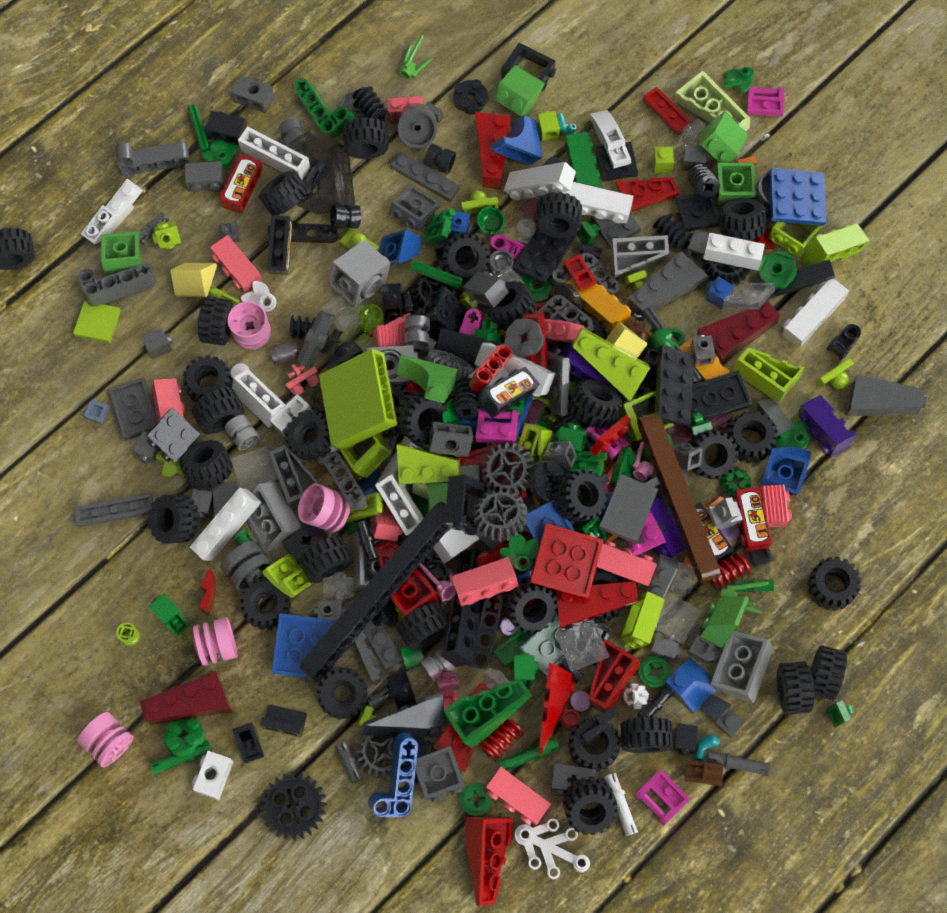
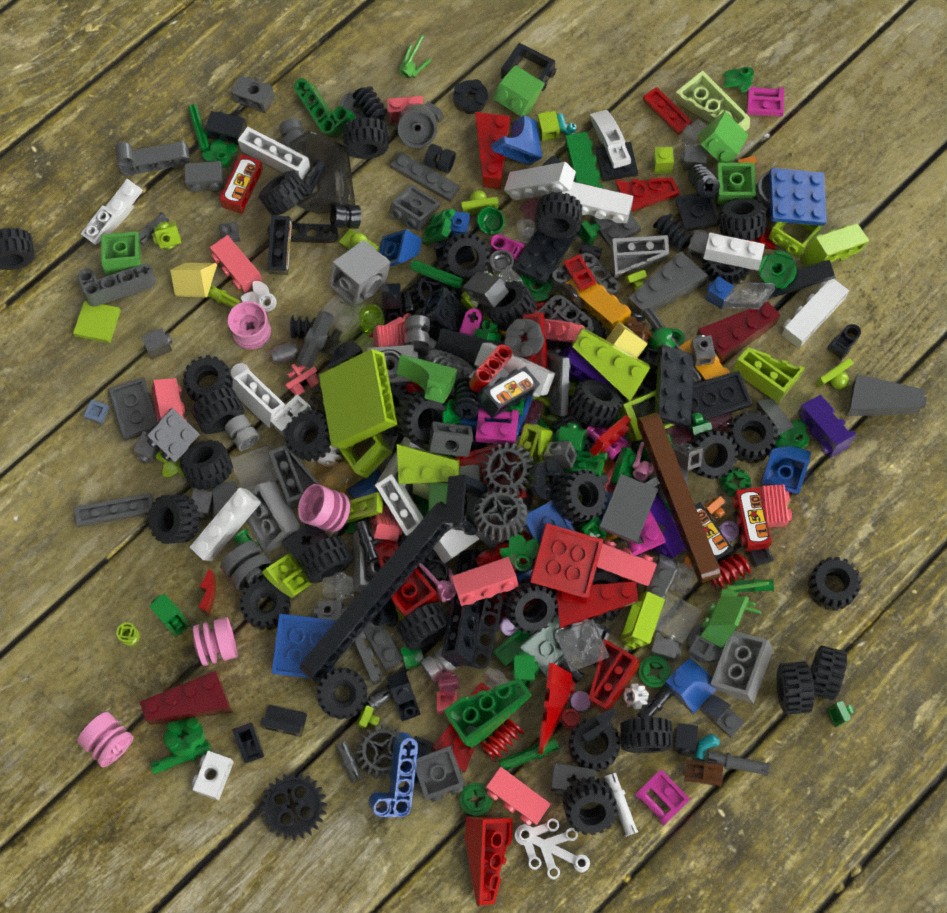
(213, 321): black tyre -> none
(346, 479): dark grey beam -> none
(418, 721): black wedge -> none
(725, 514): light grey brick -> none

